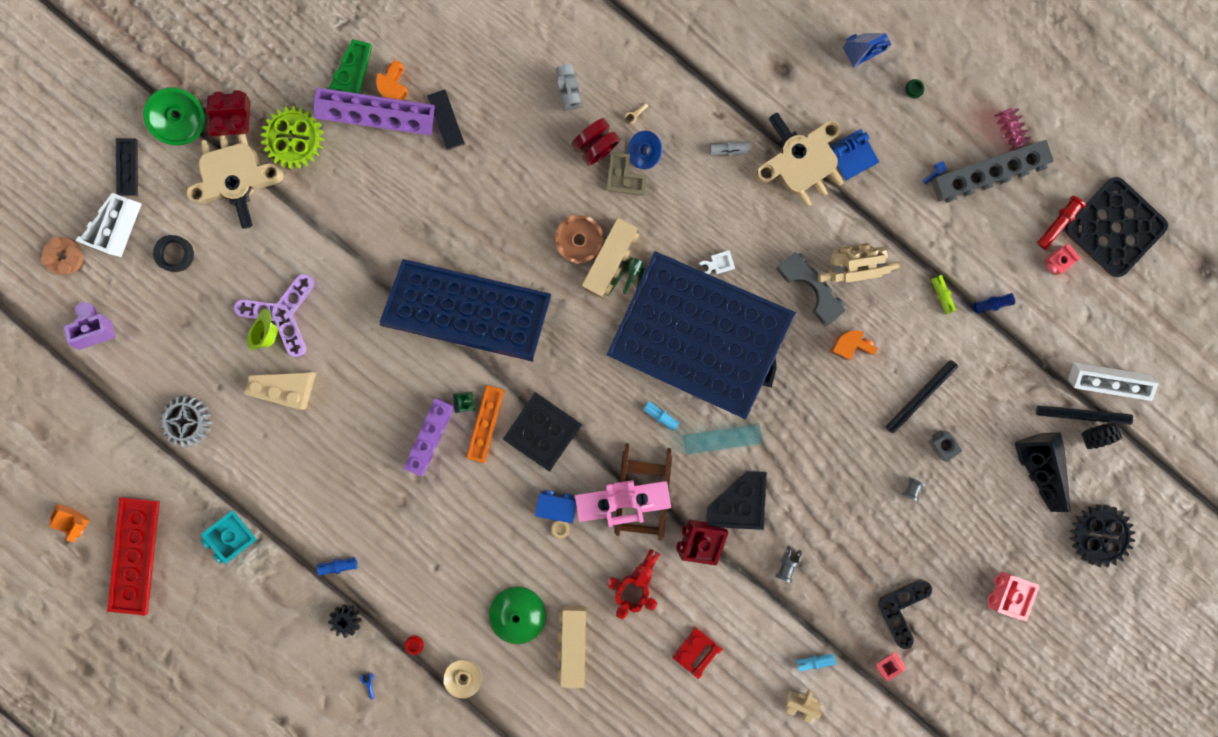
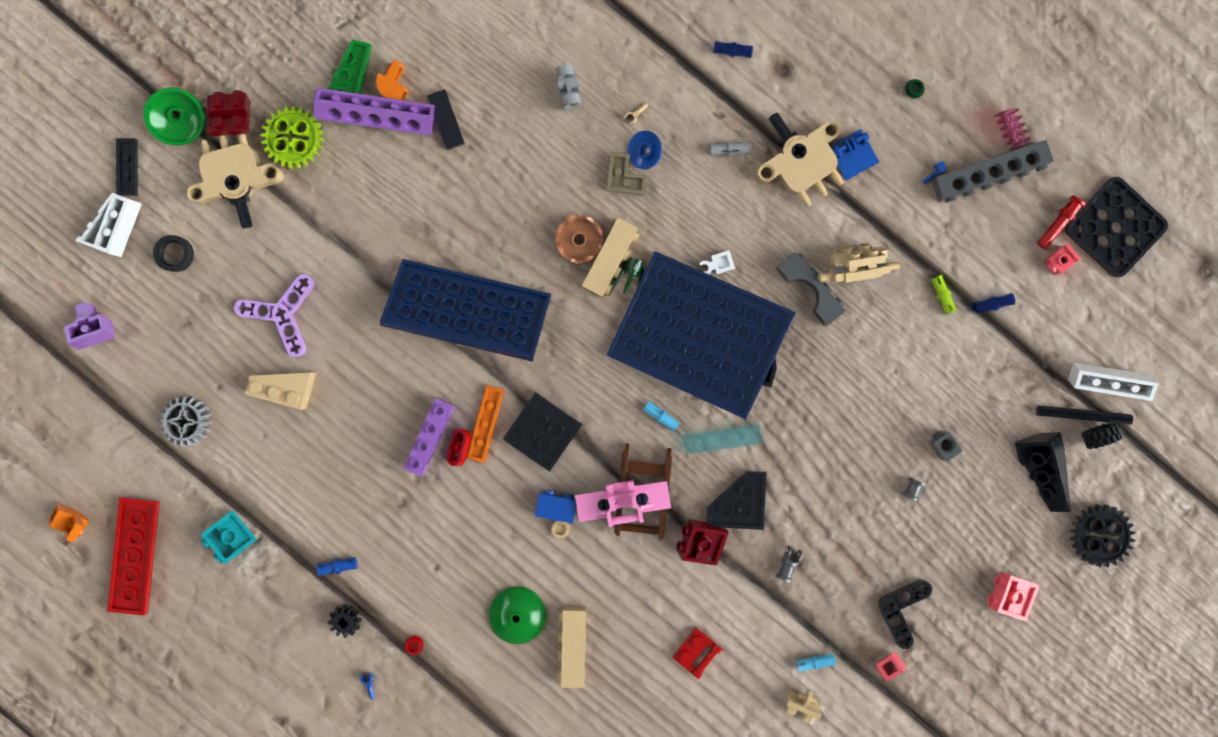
(51, 252): nougat plate -> none
(262, 332): lime piece -> none
(458, 447): none -> red plate
(462, 688): tan dish -> none
(464, 402): dark green tile -> none
(595, 142): dark red wheel -> none
(640, 577): red piece -> none
(733, 49): none -> clear blue pin
(848, 342): orange brick -> none
(865, 46): blue wedge -> none
(921, 396): black axle -> none

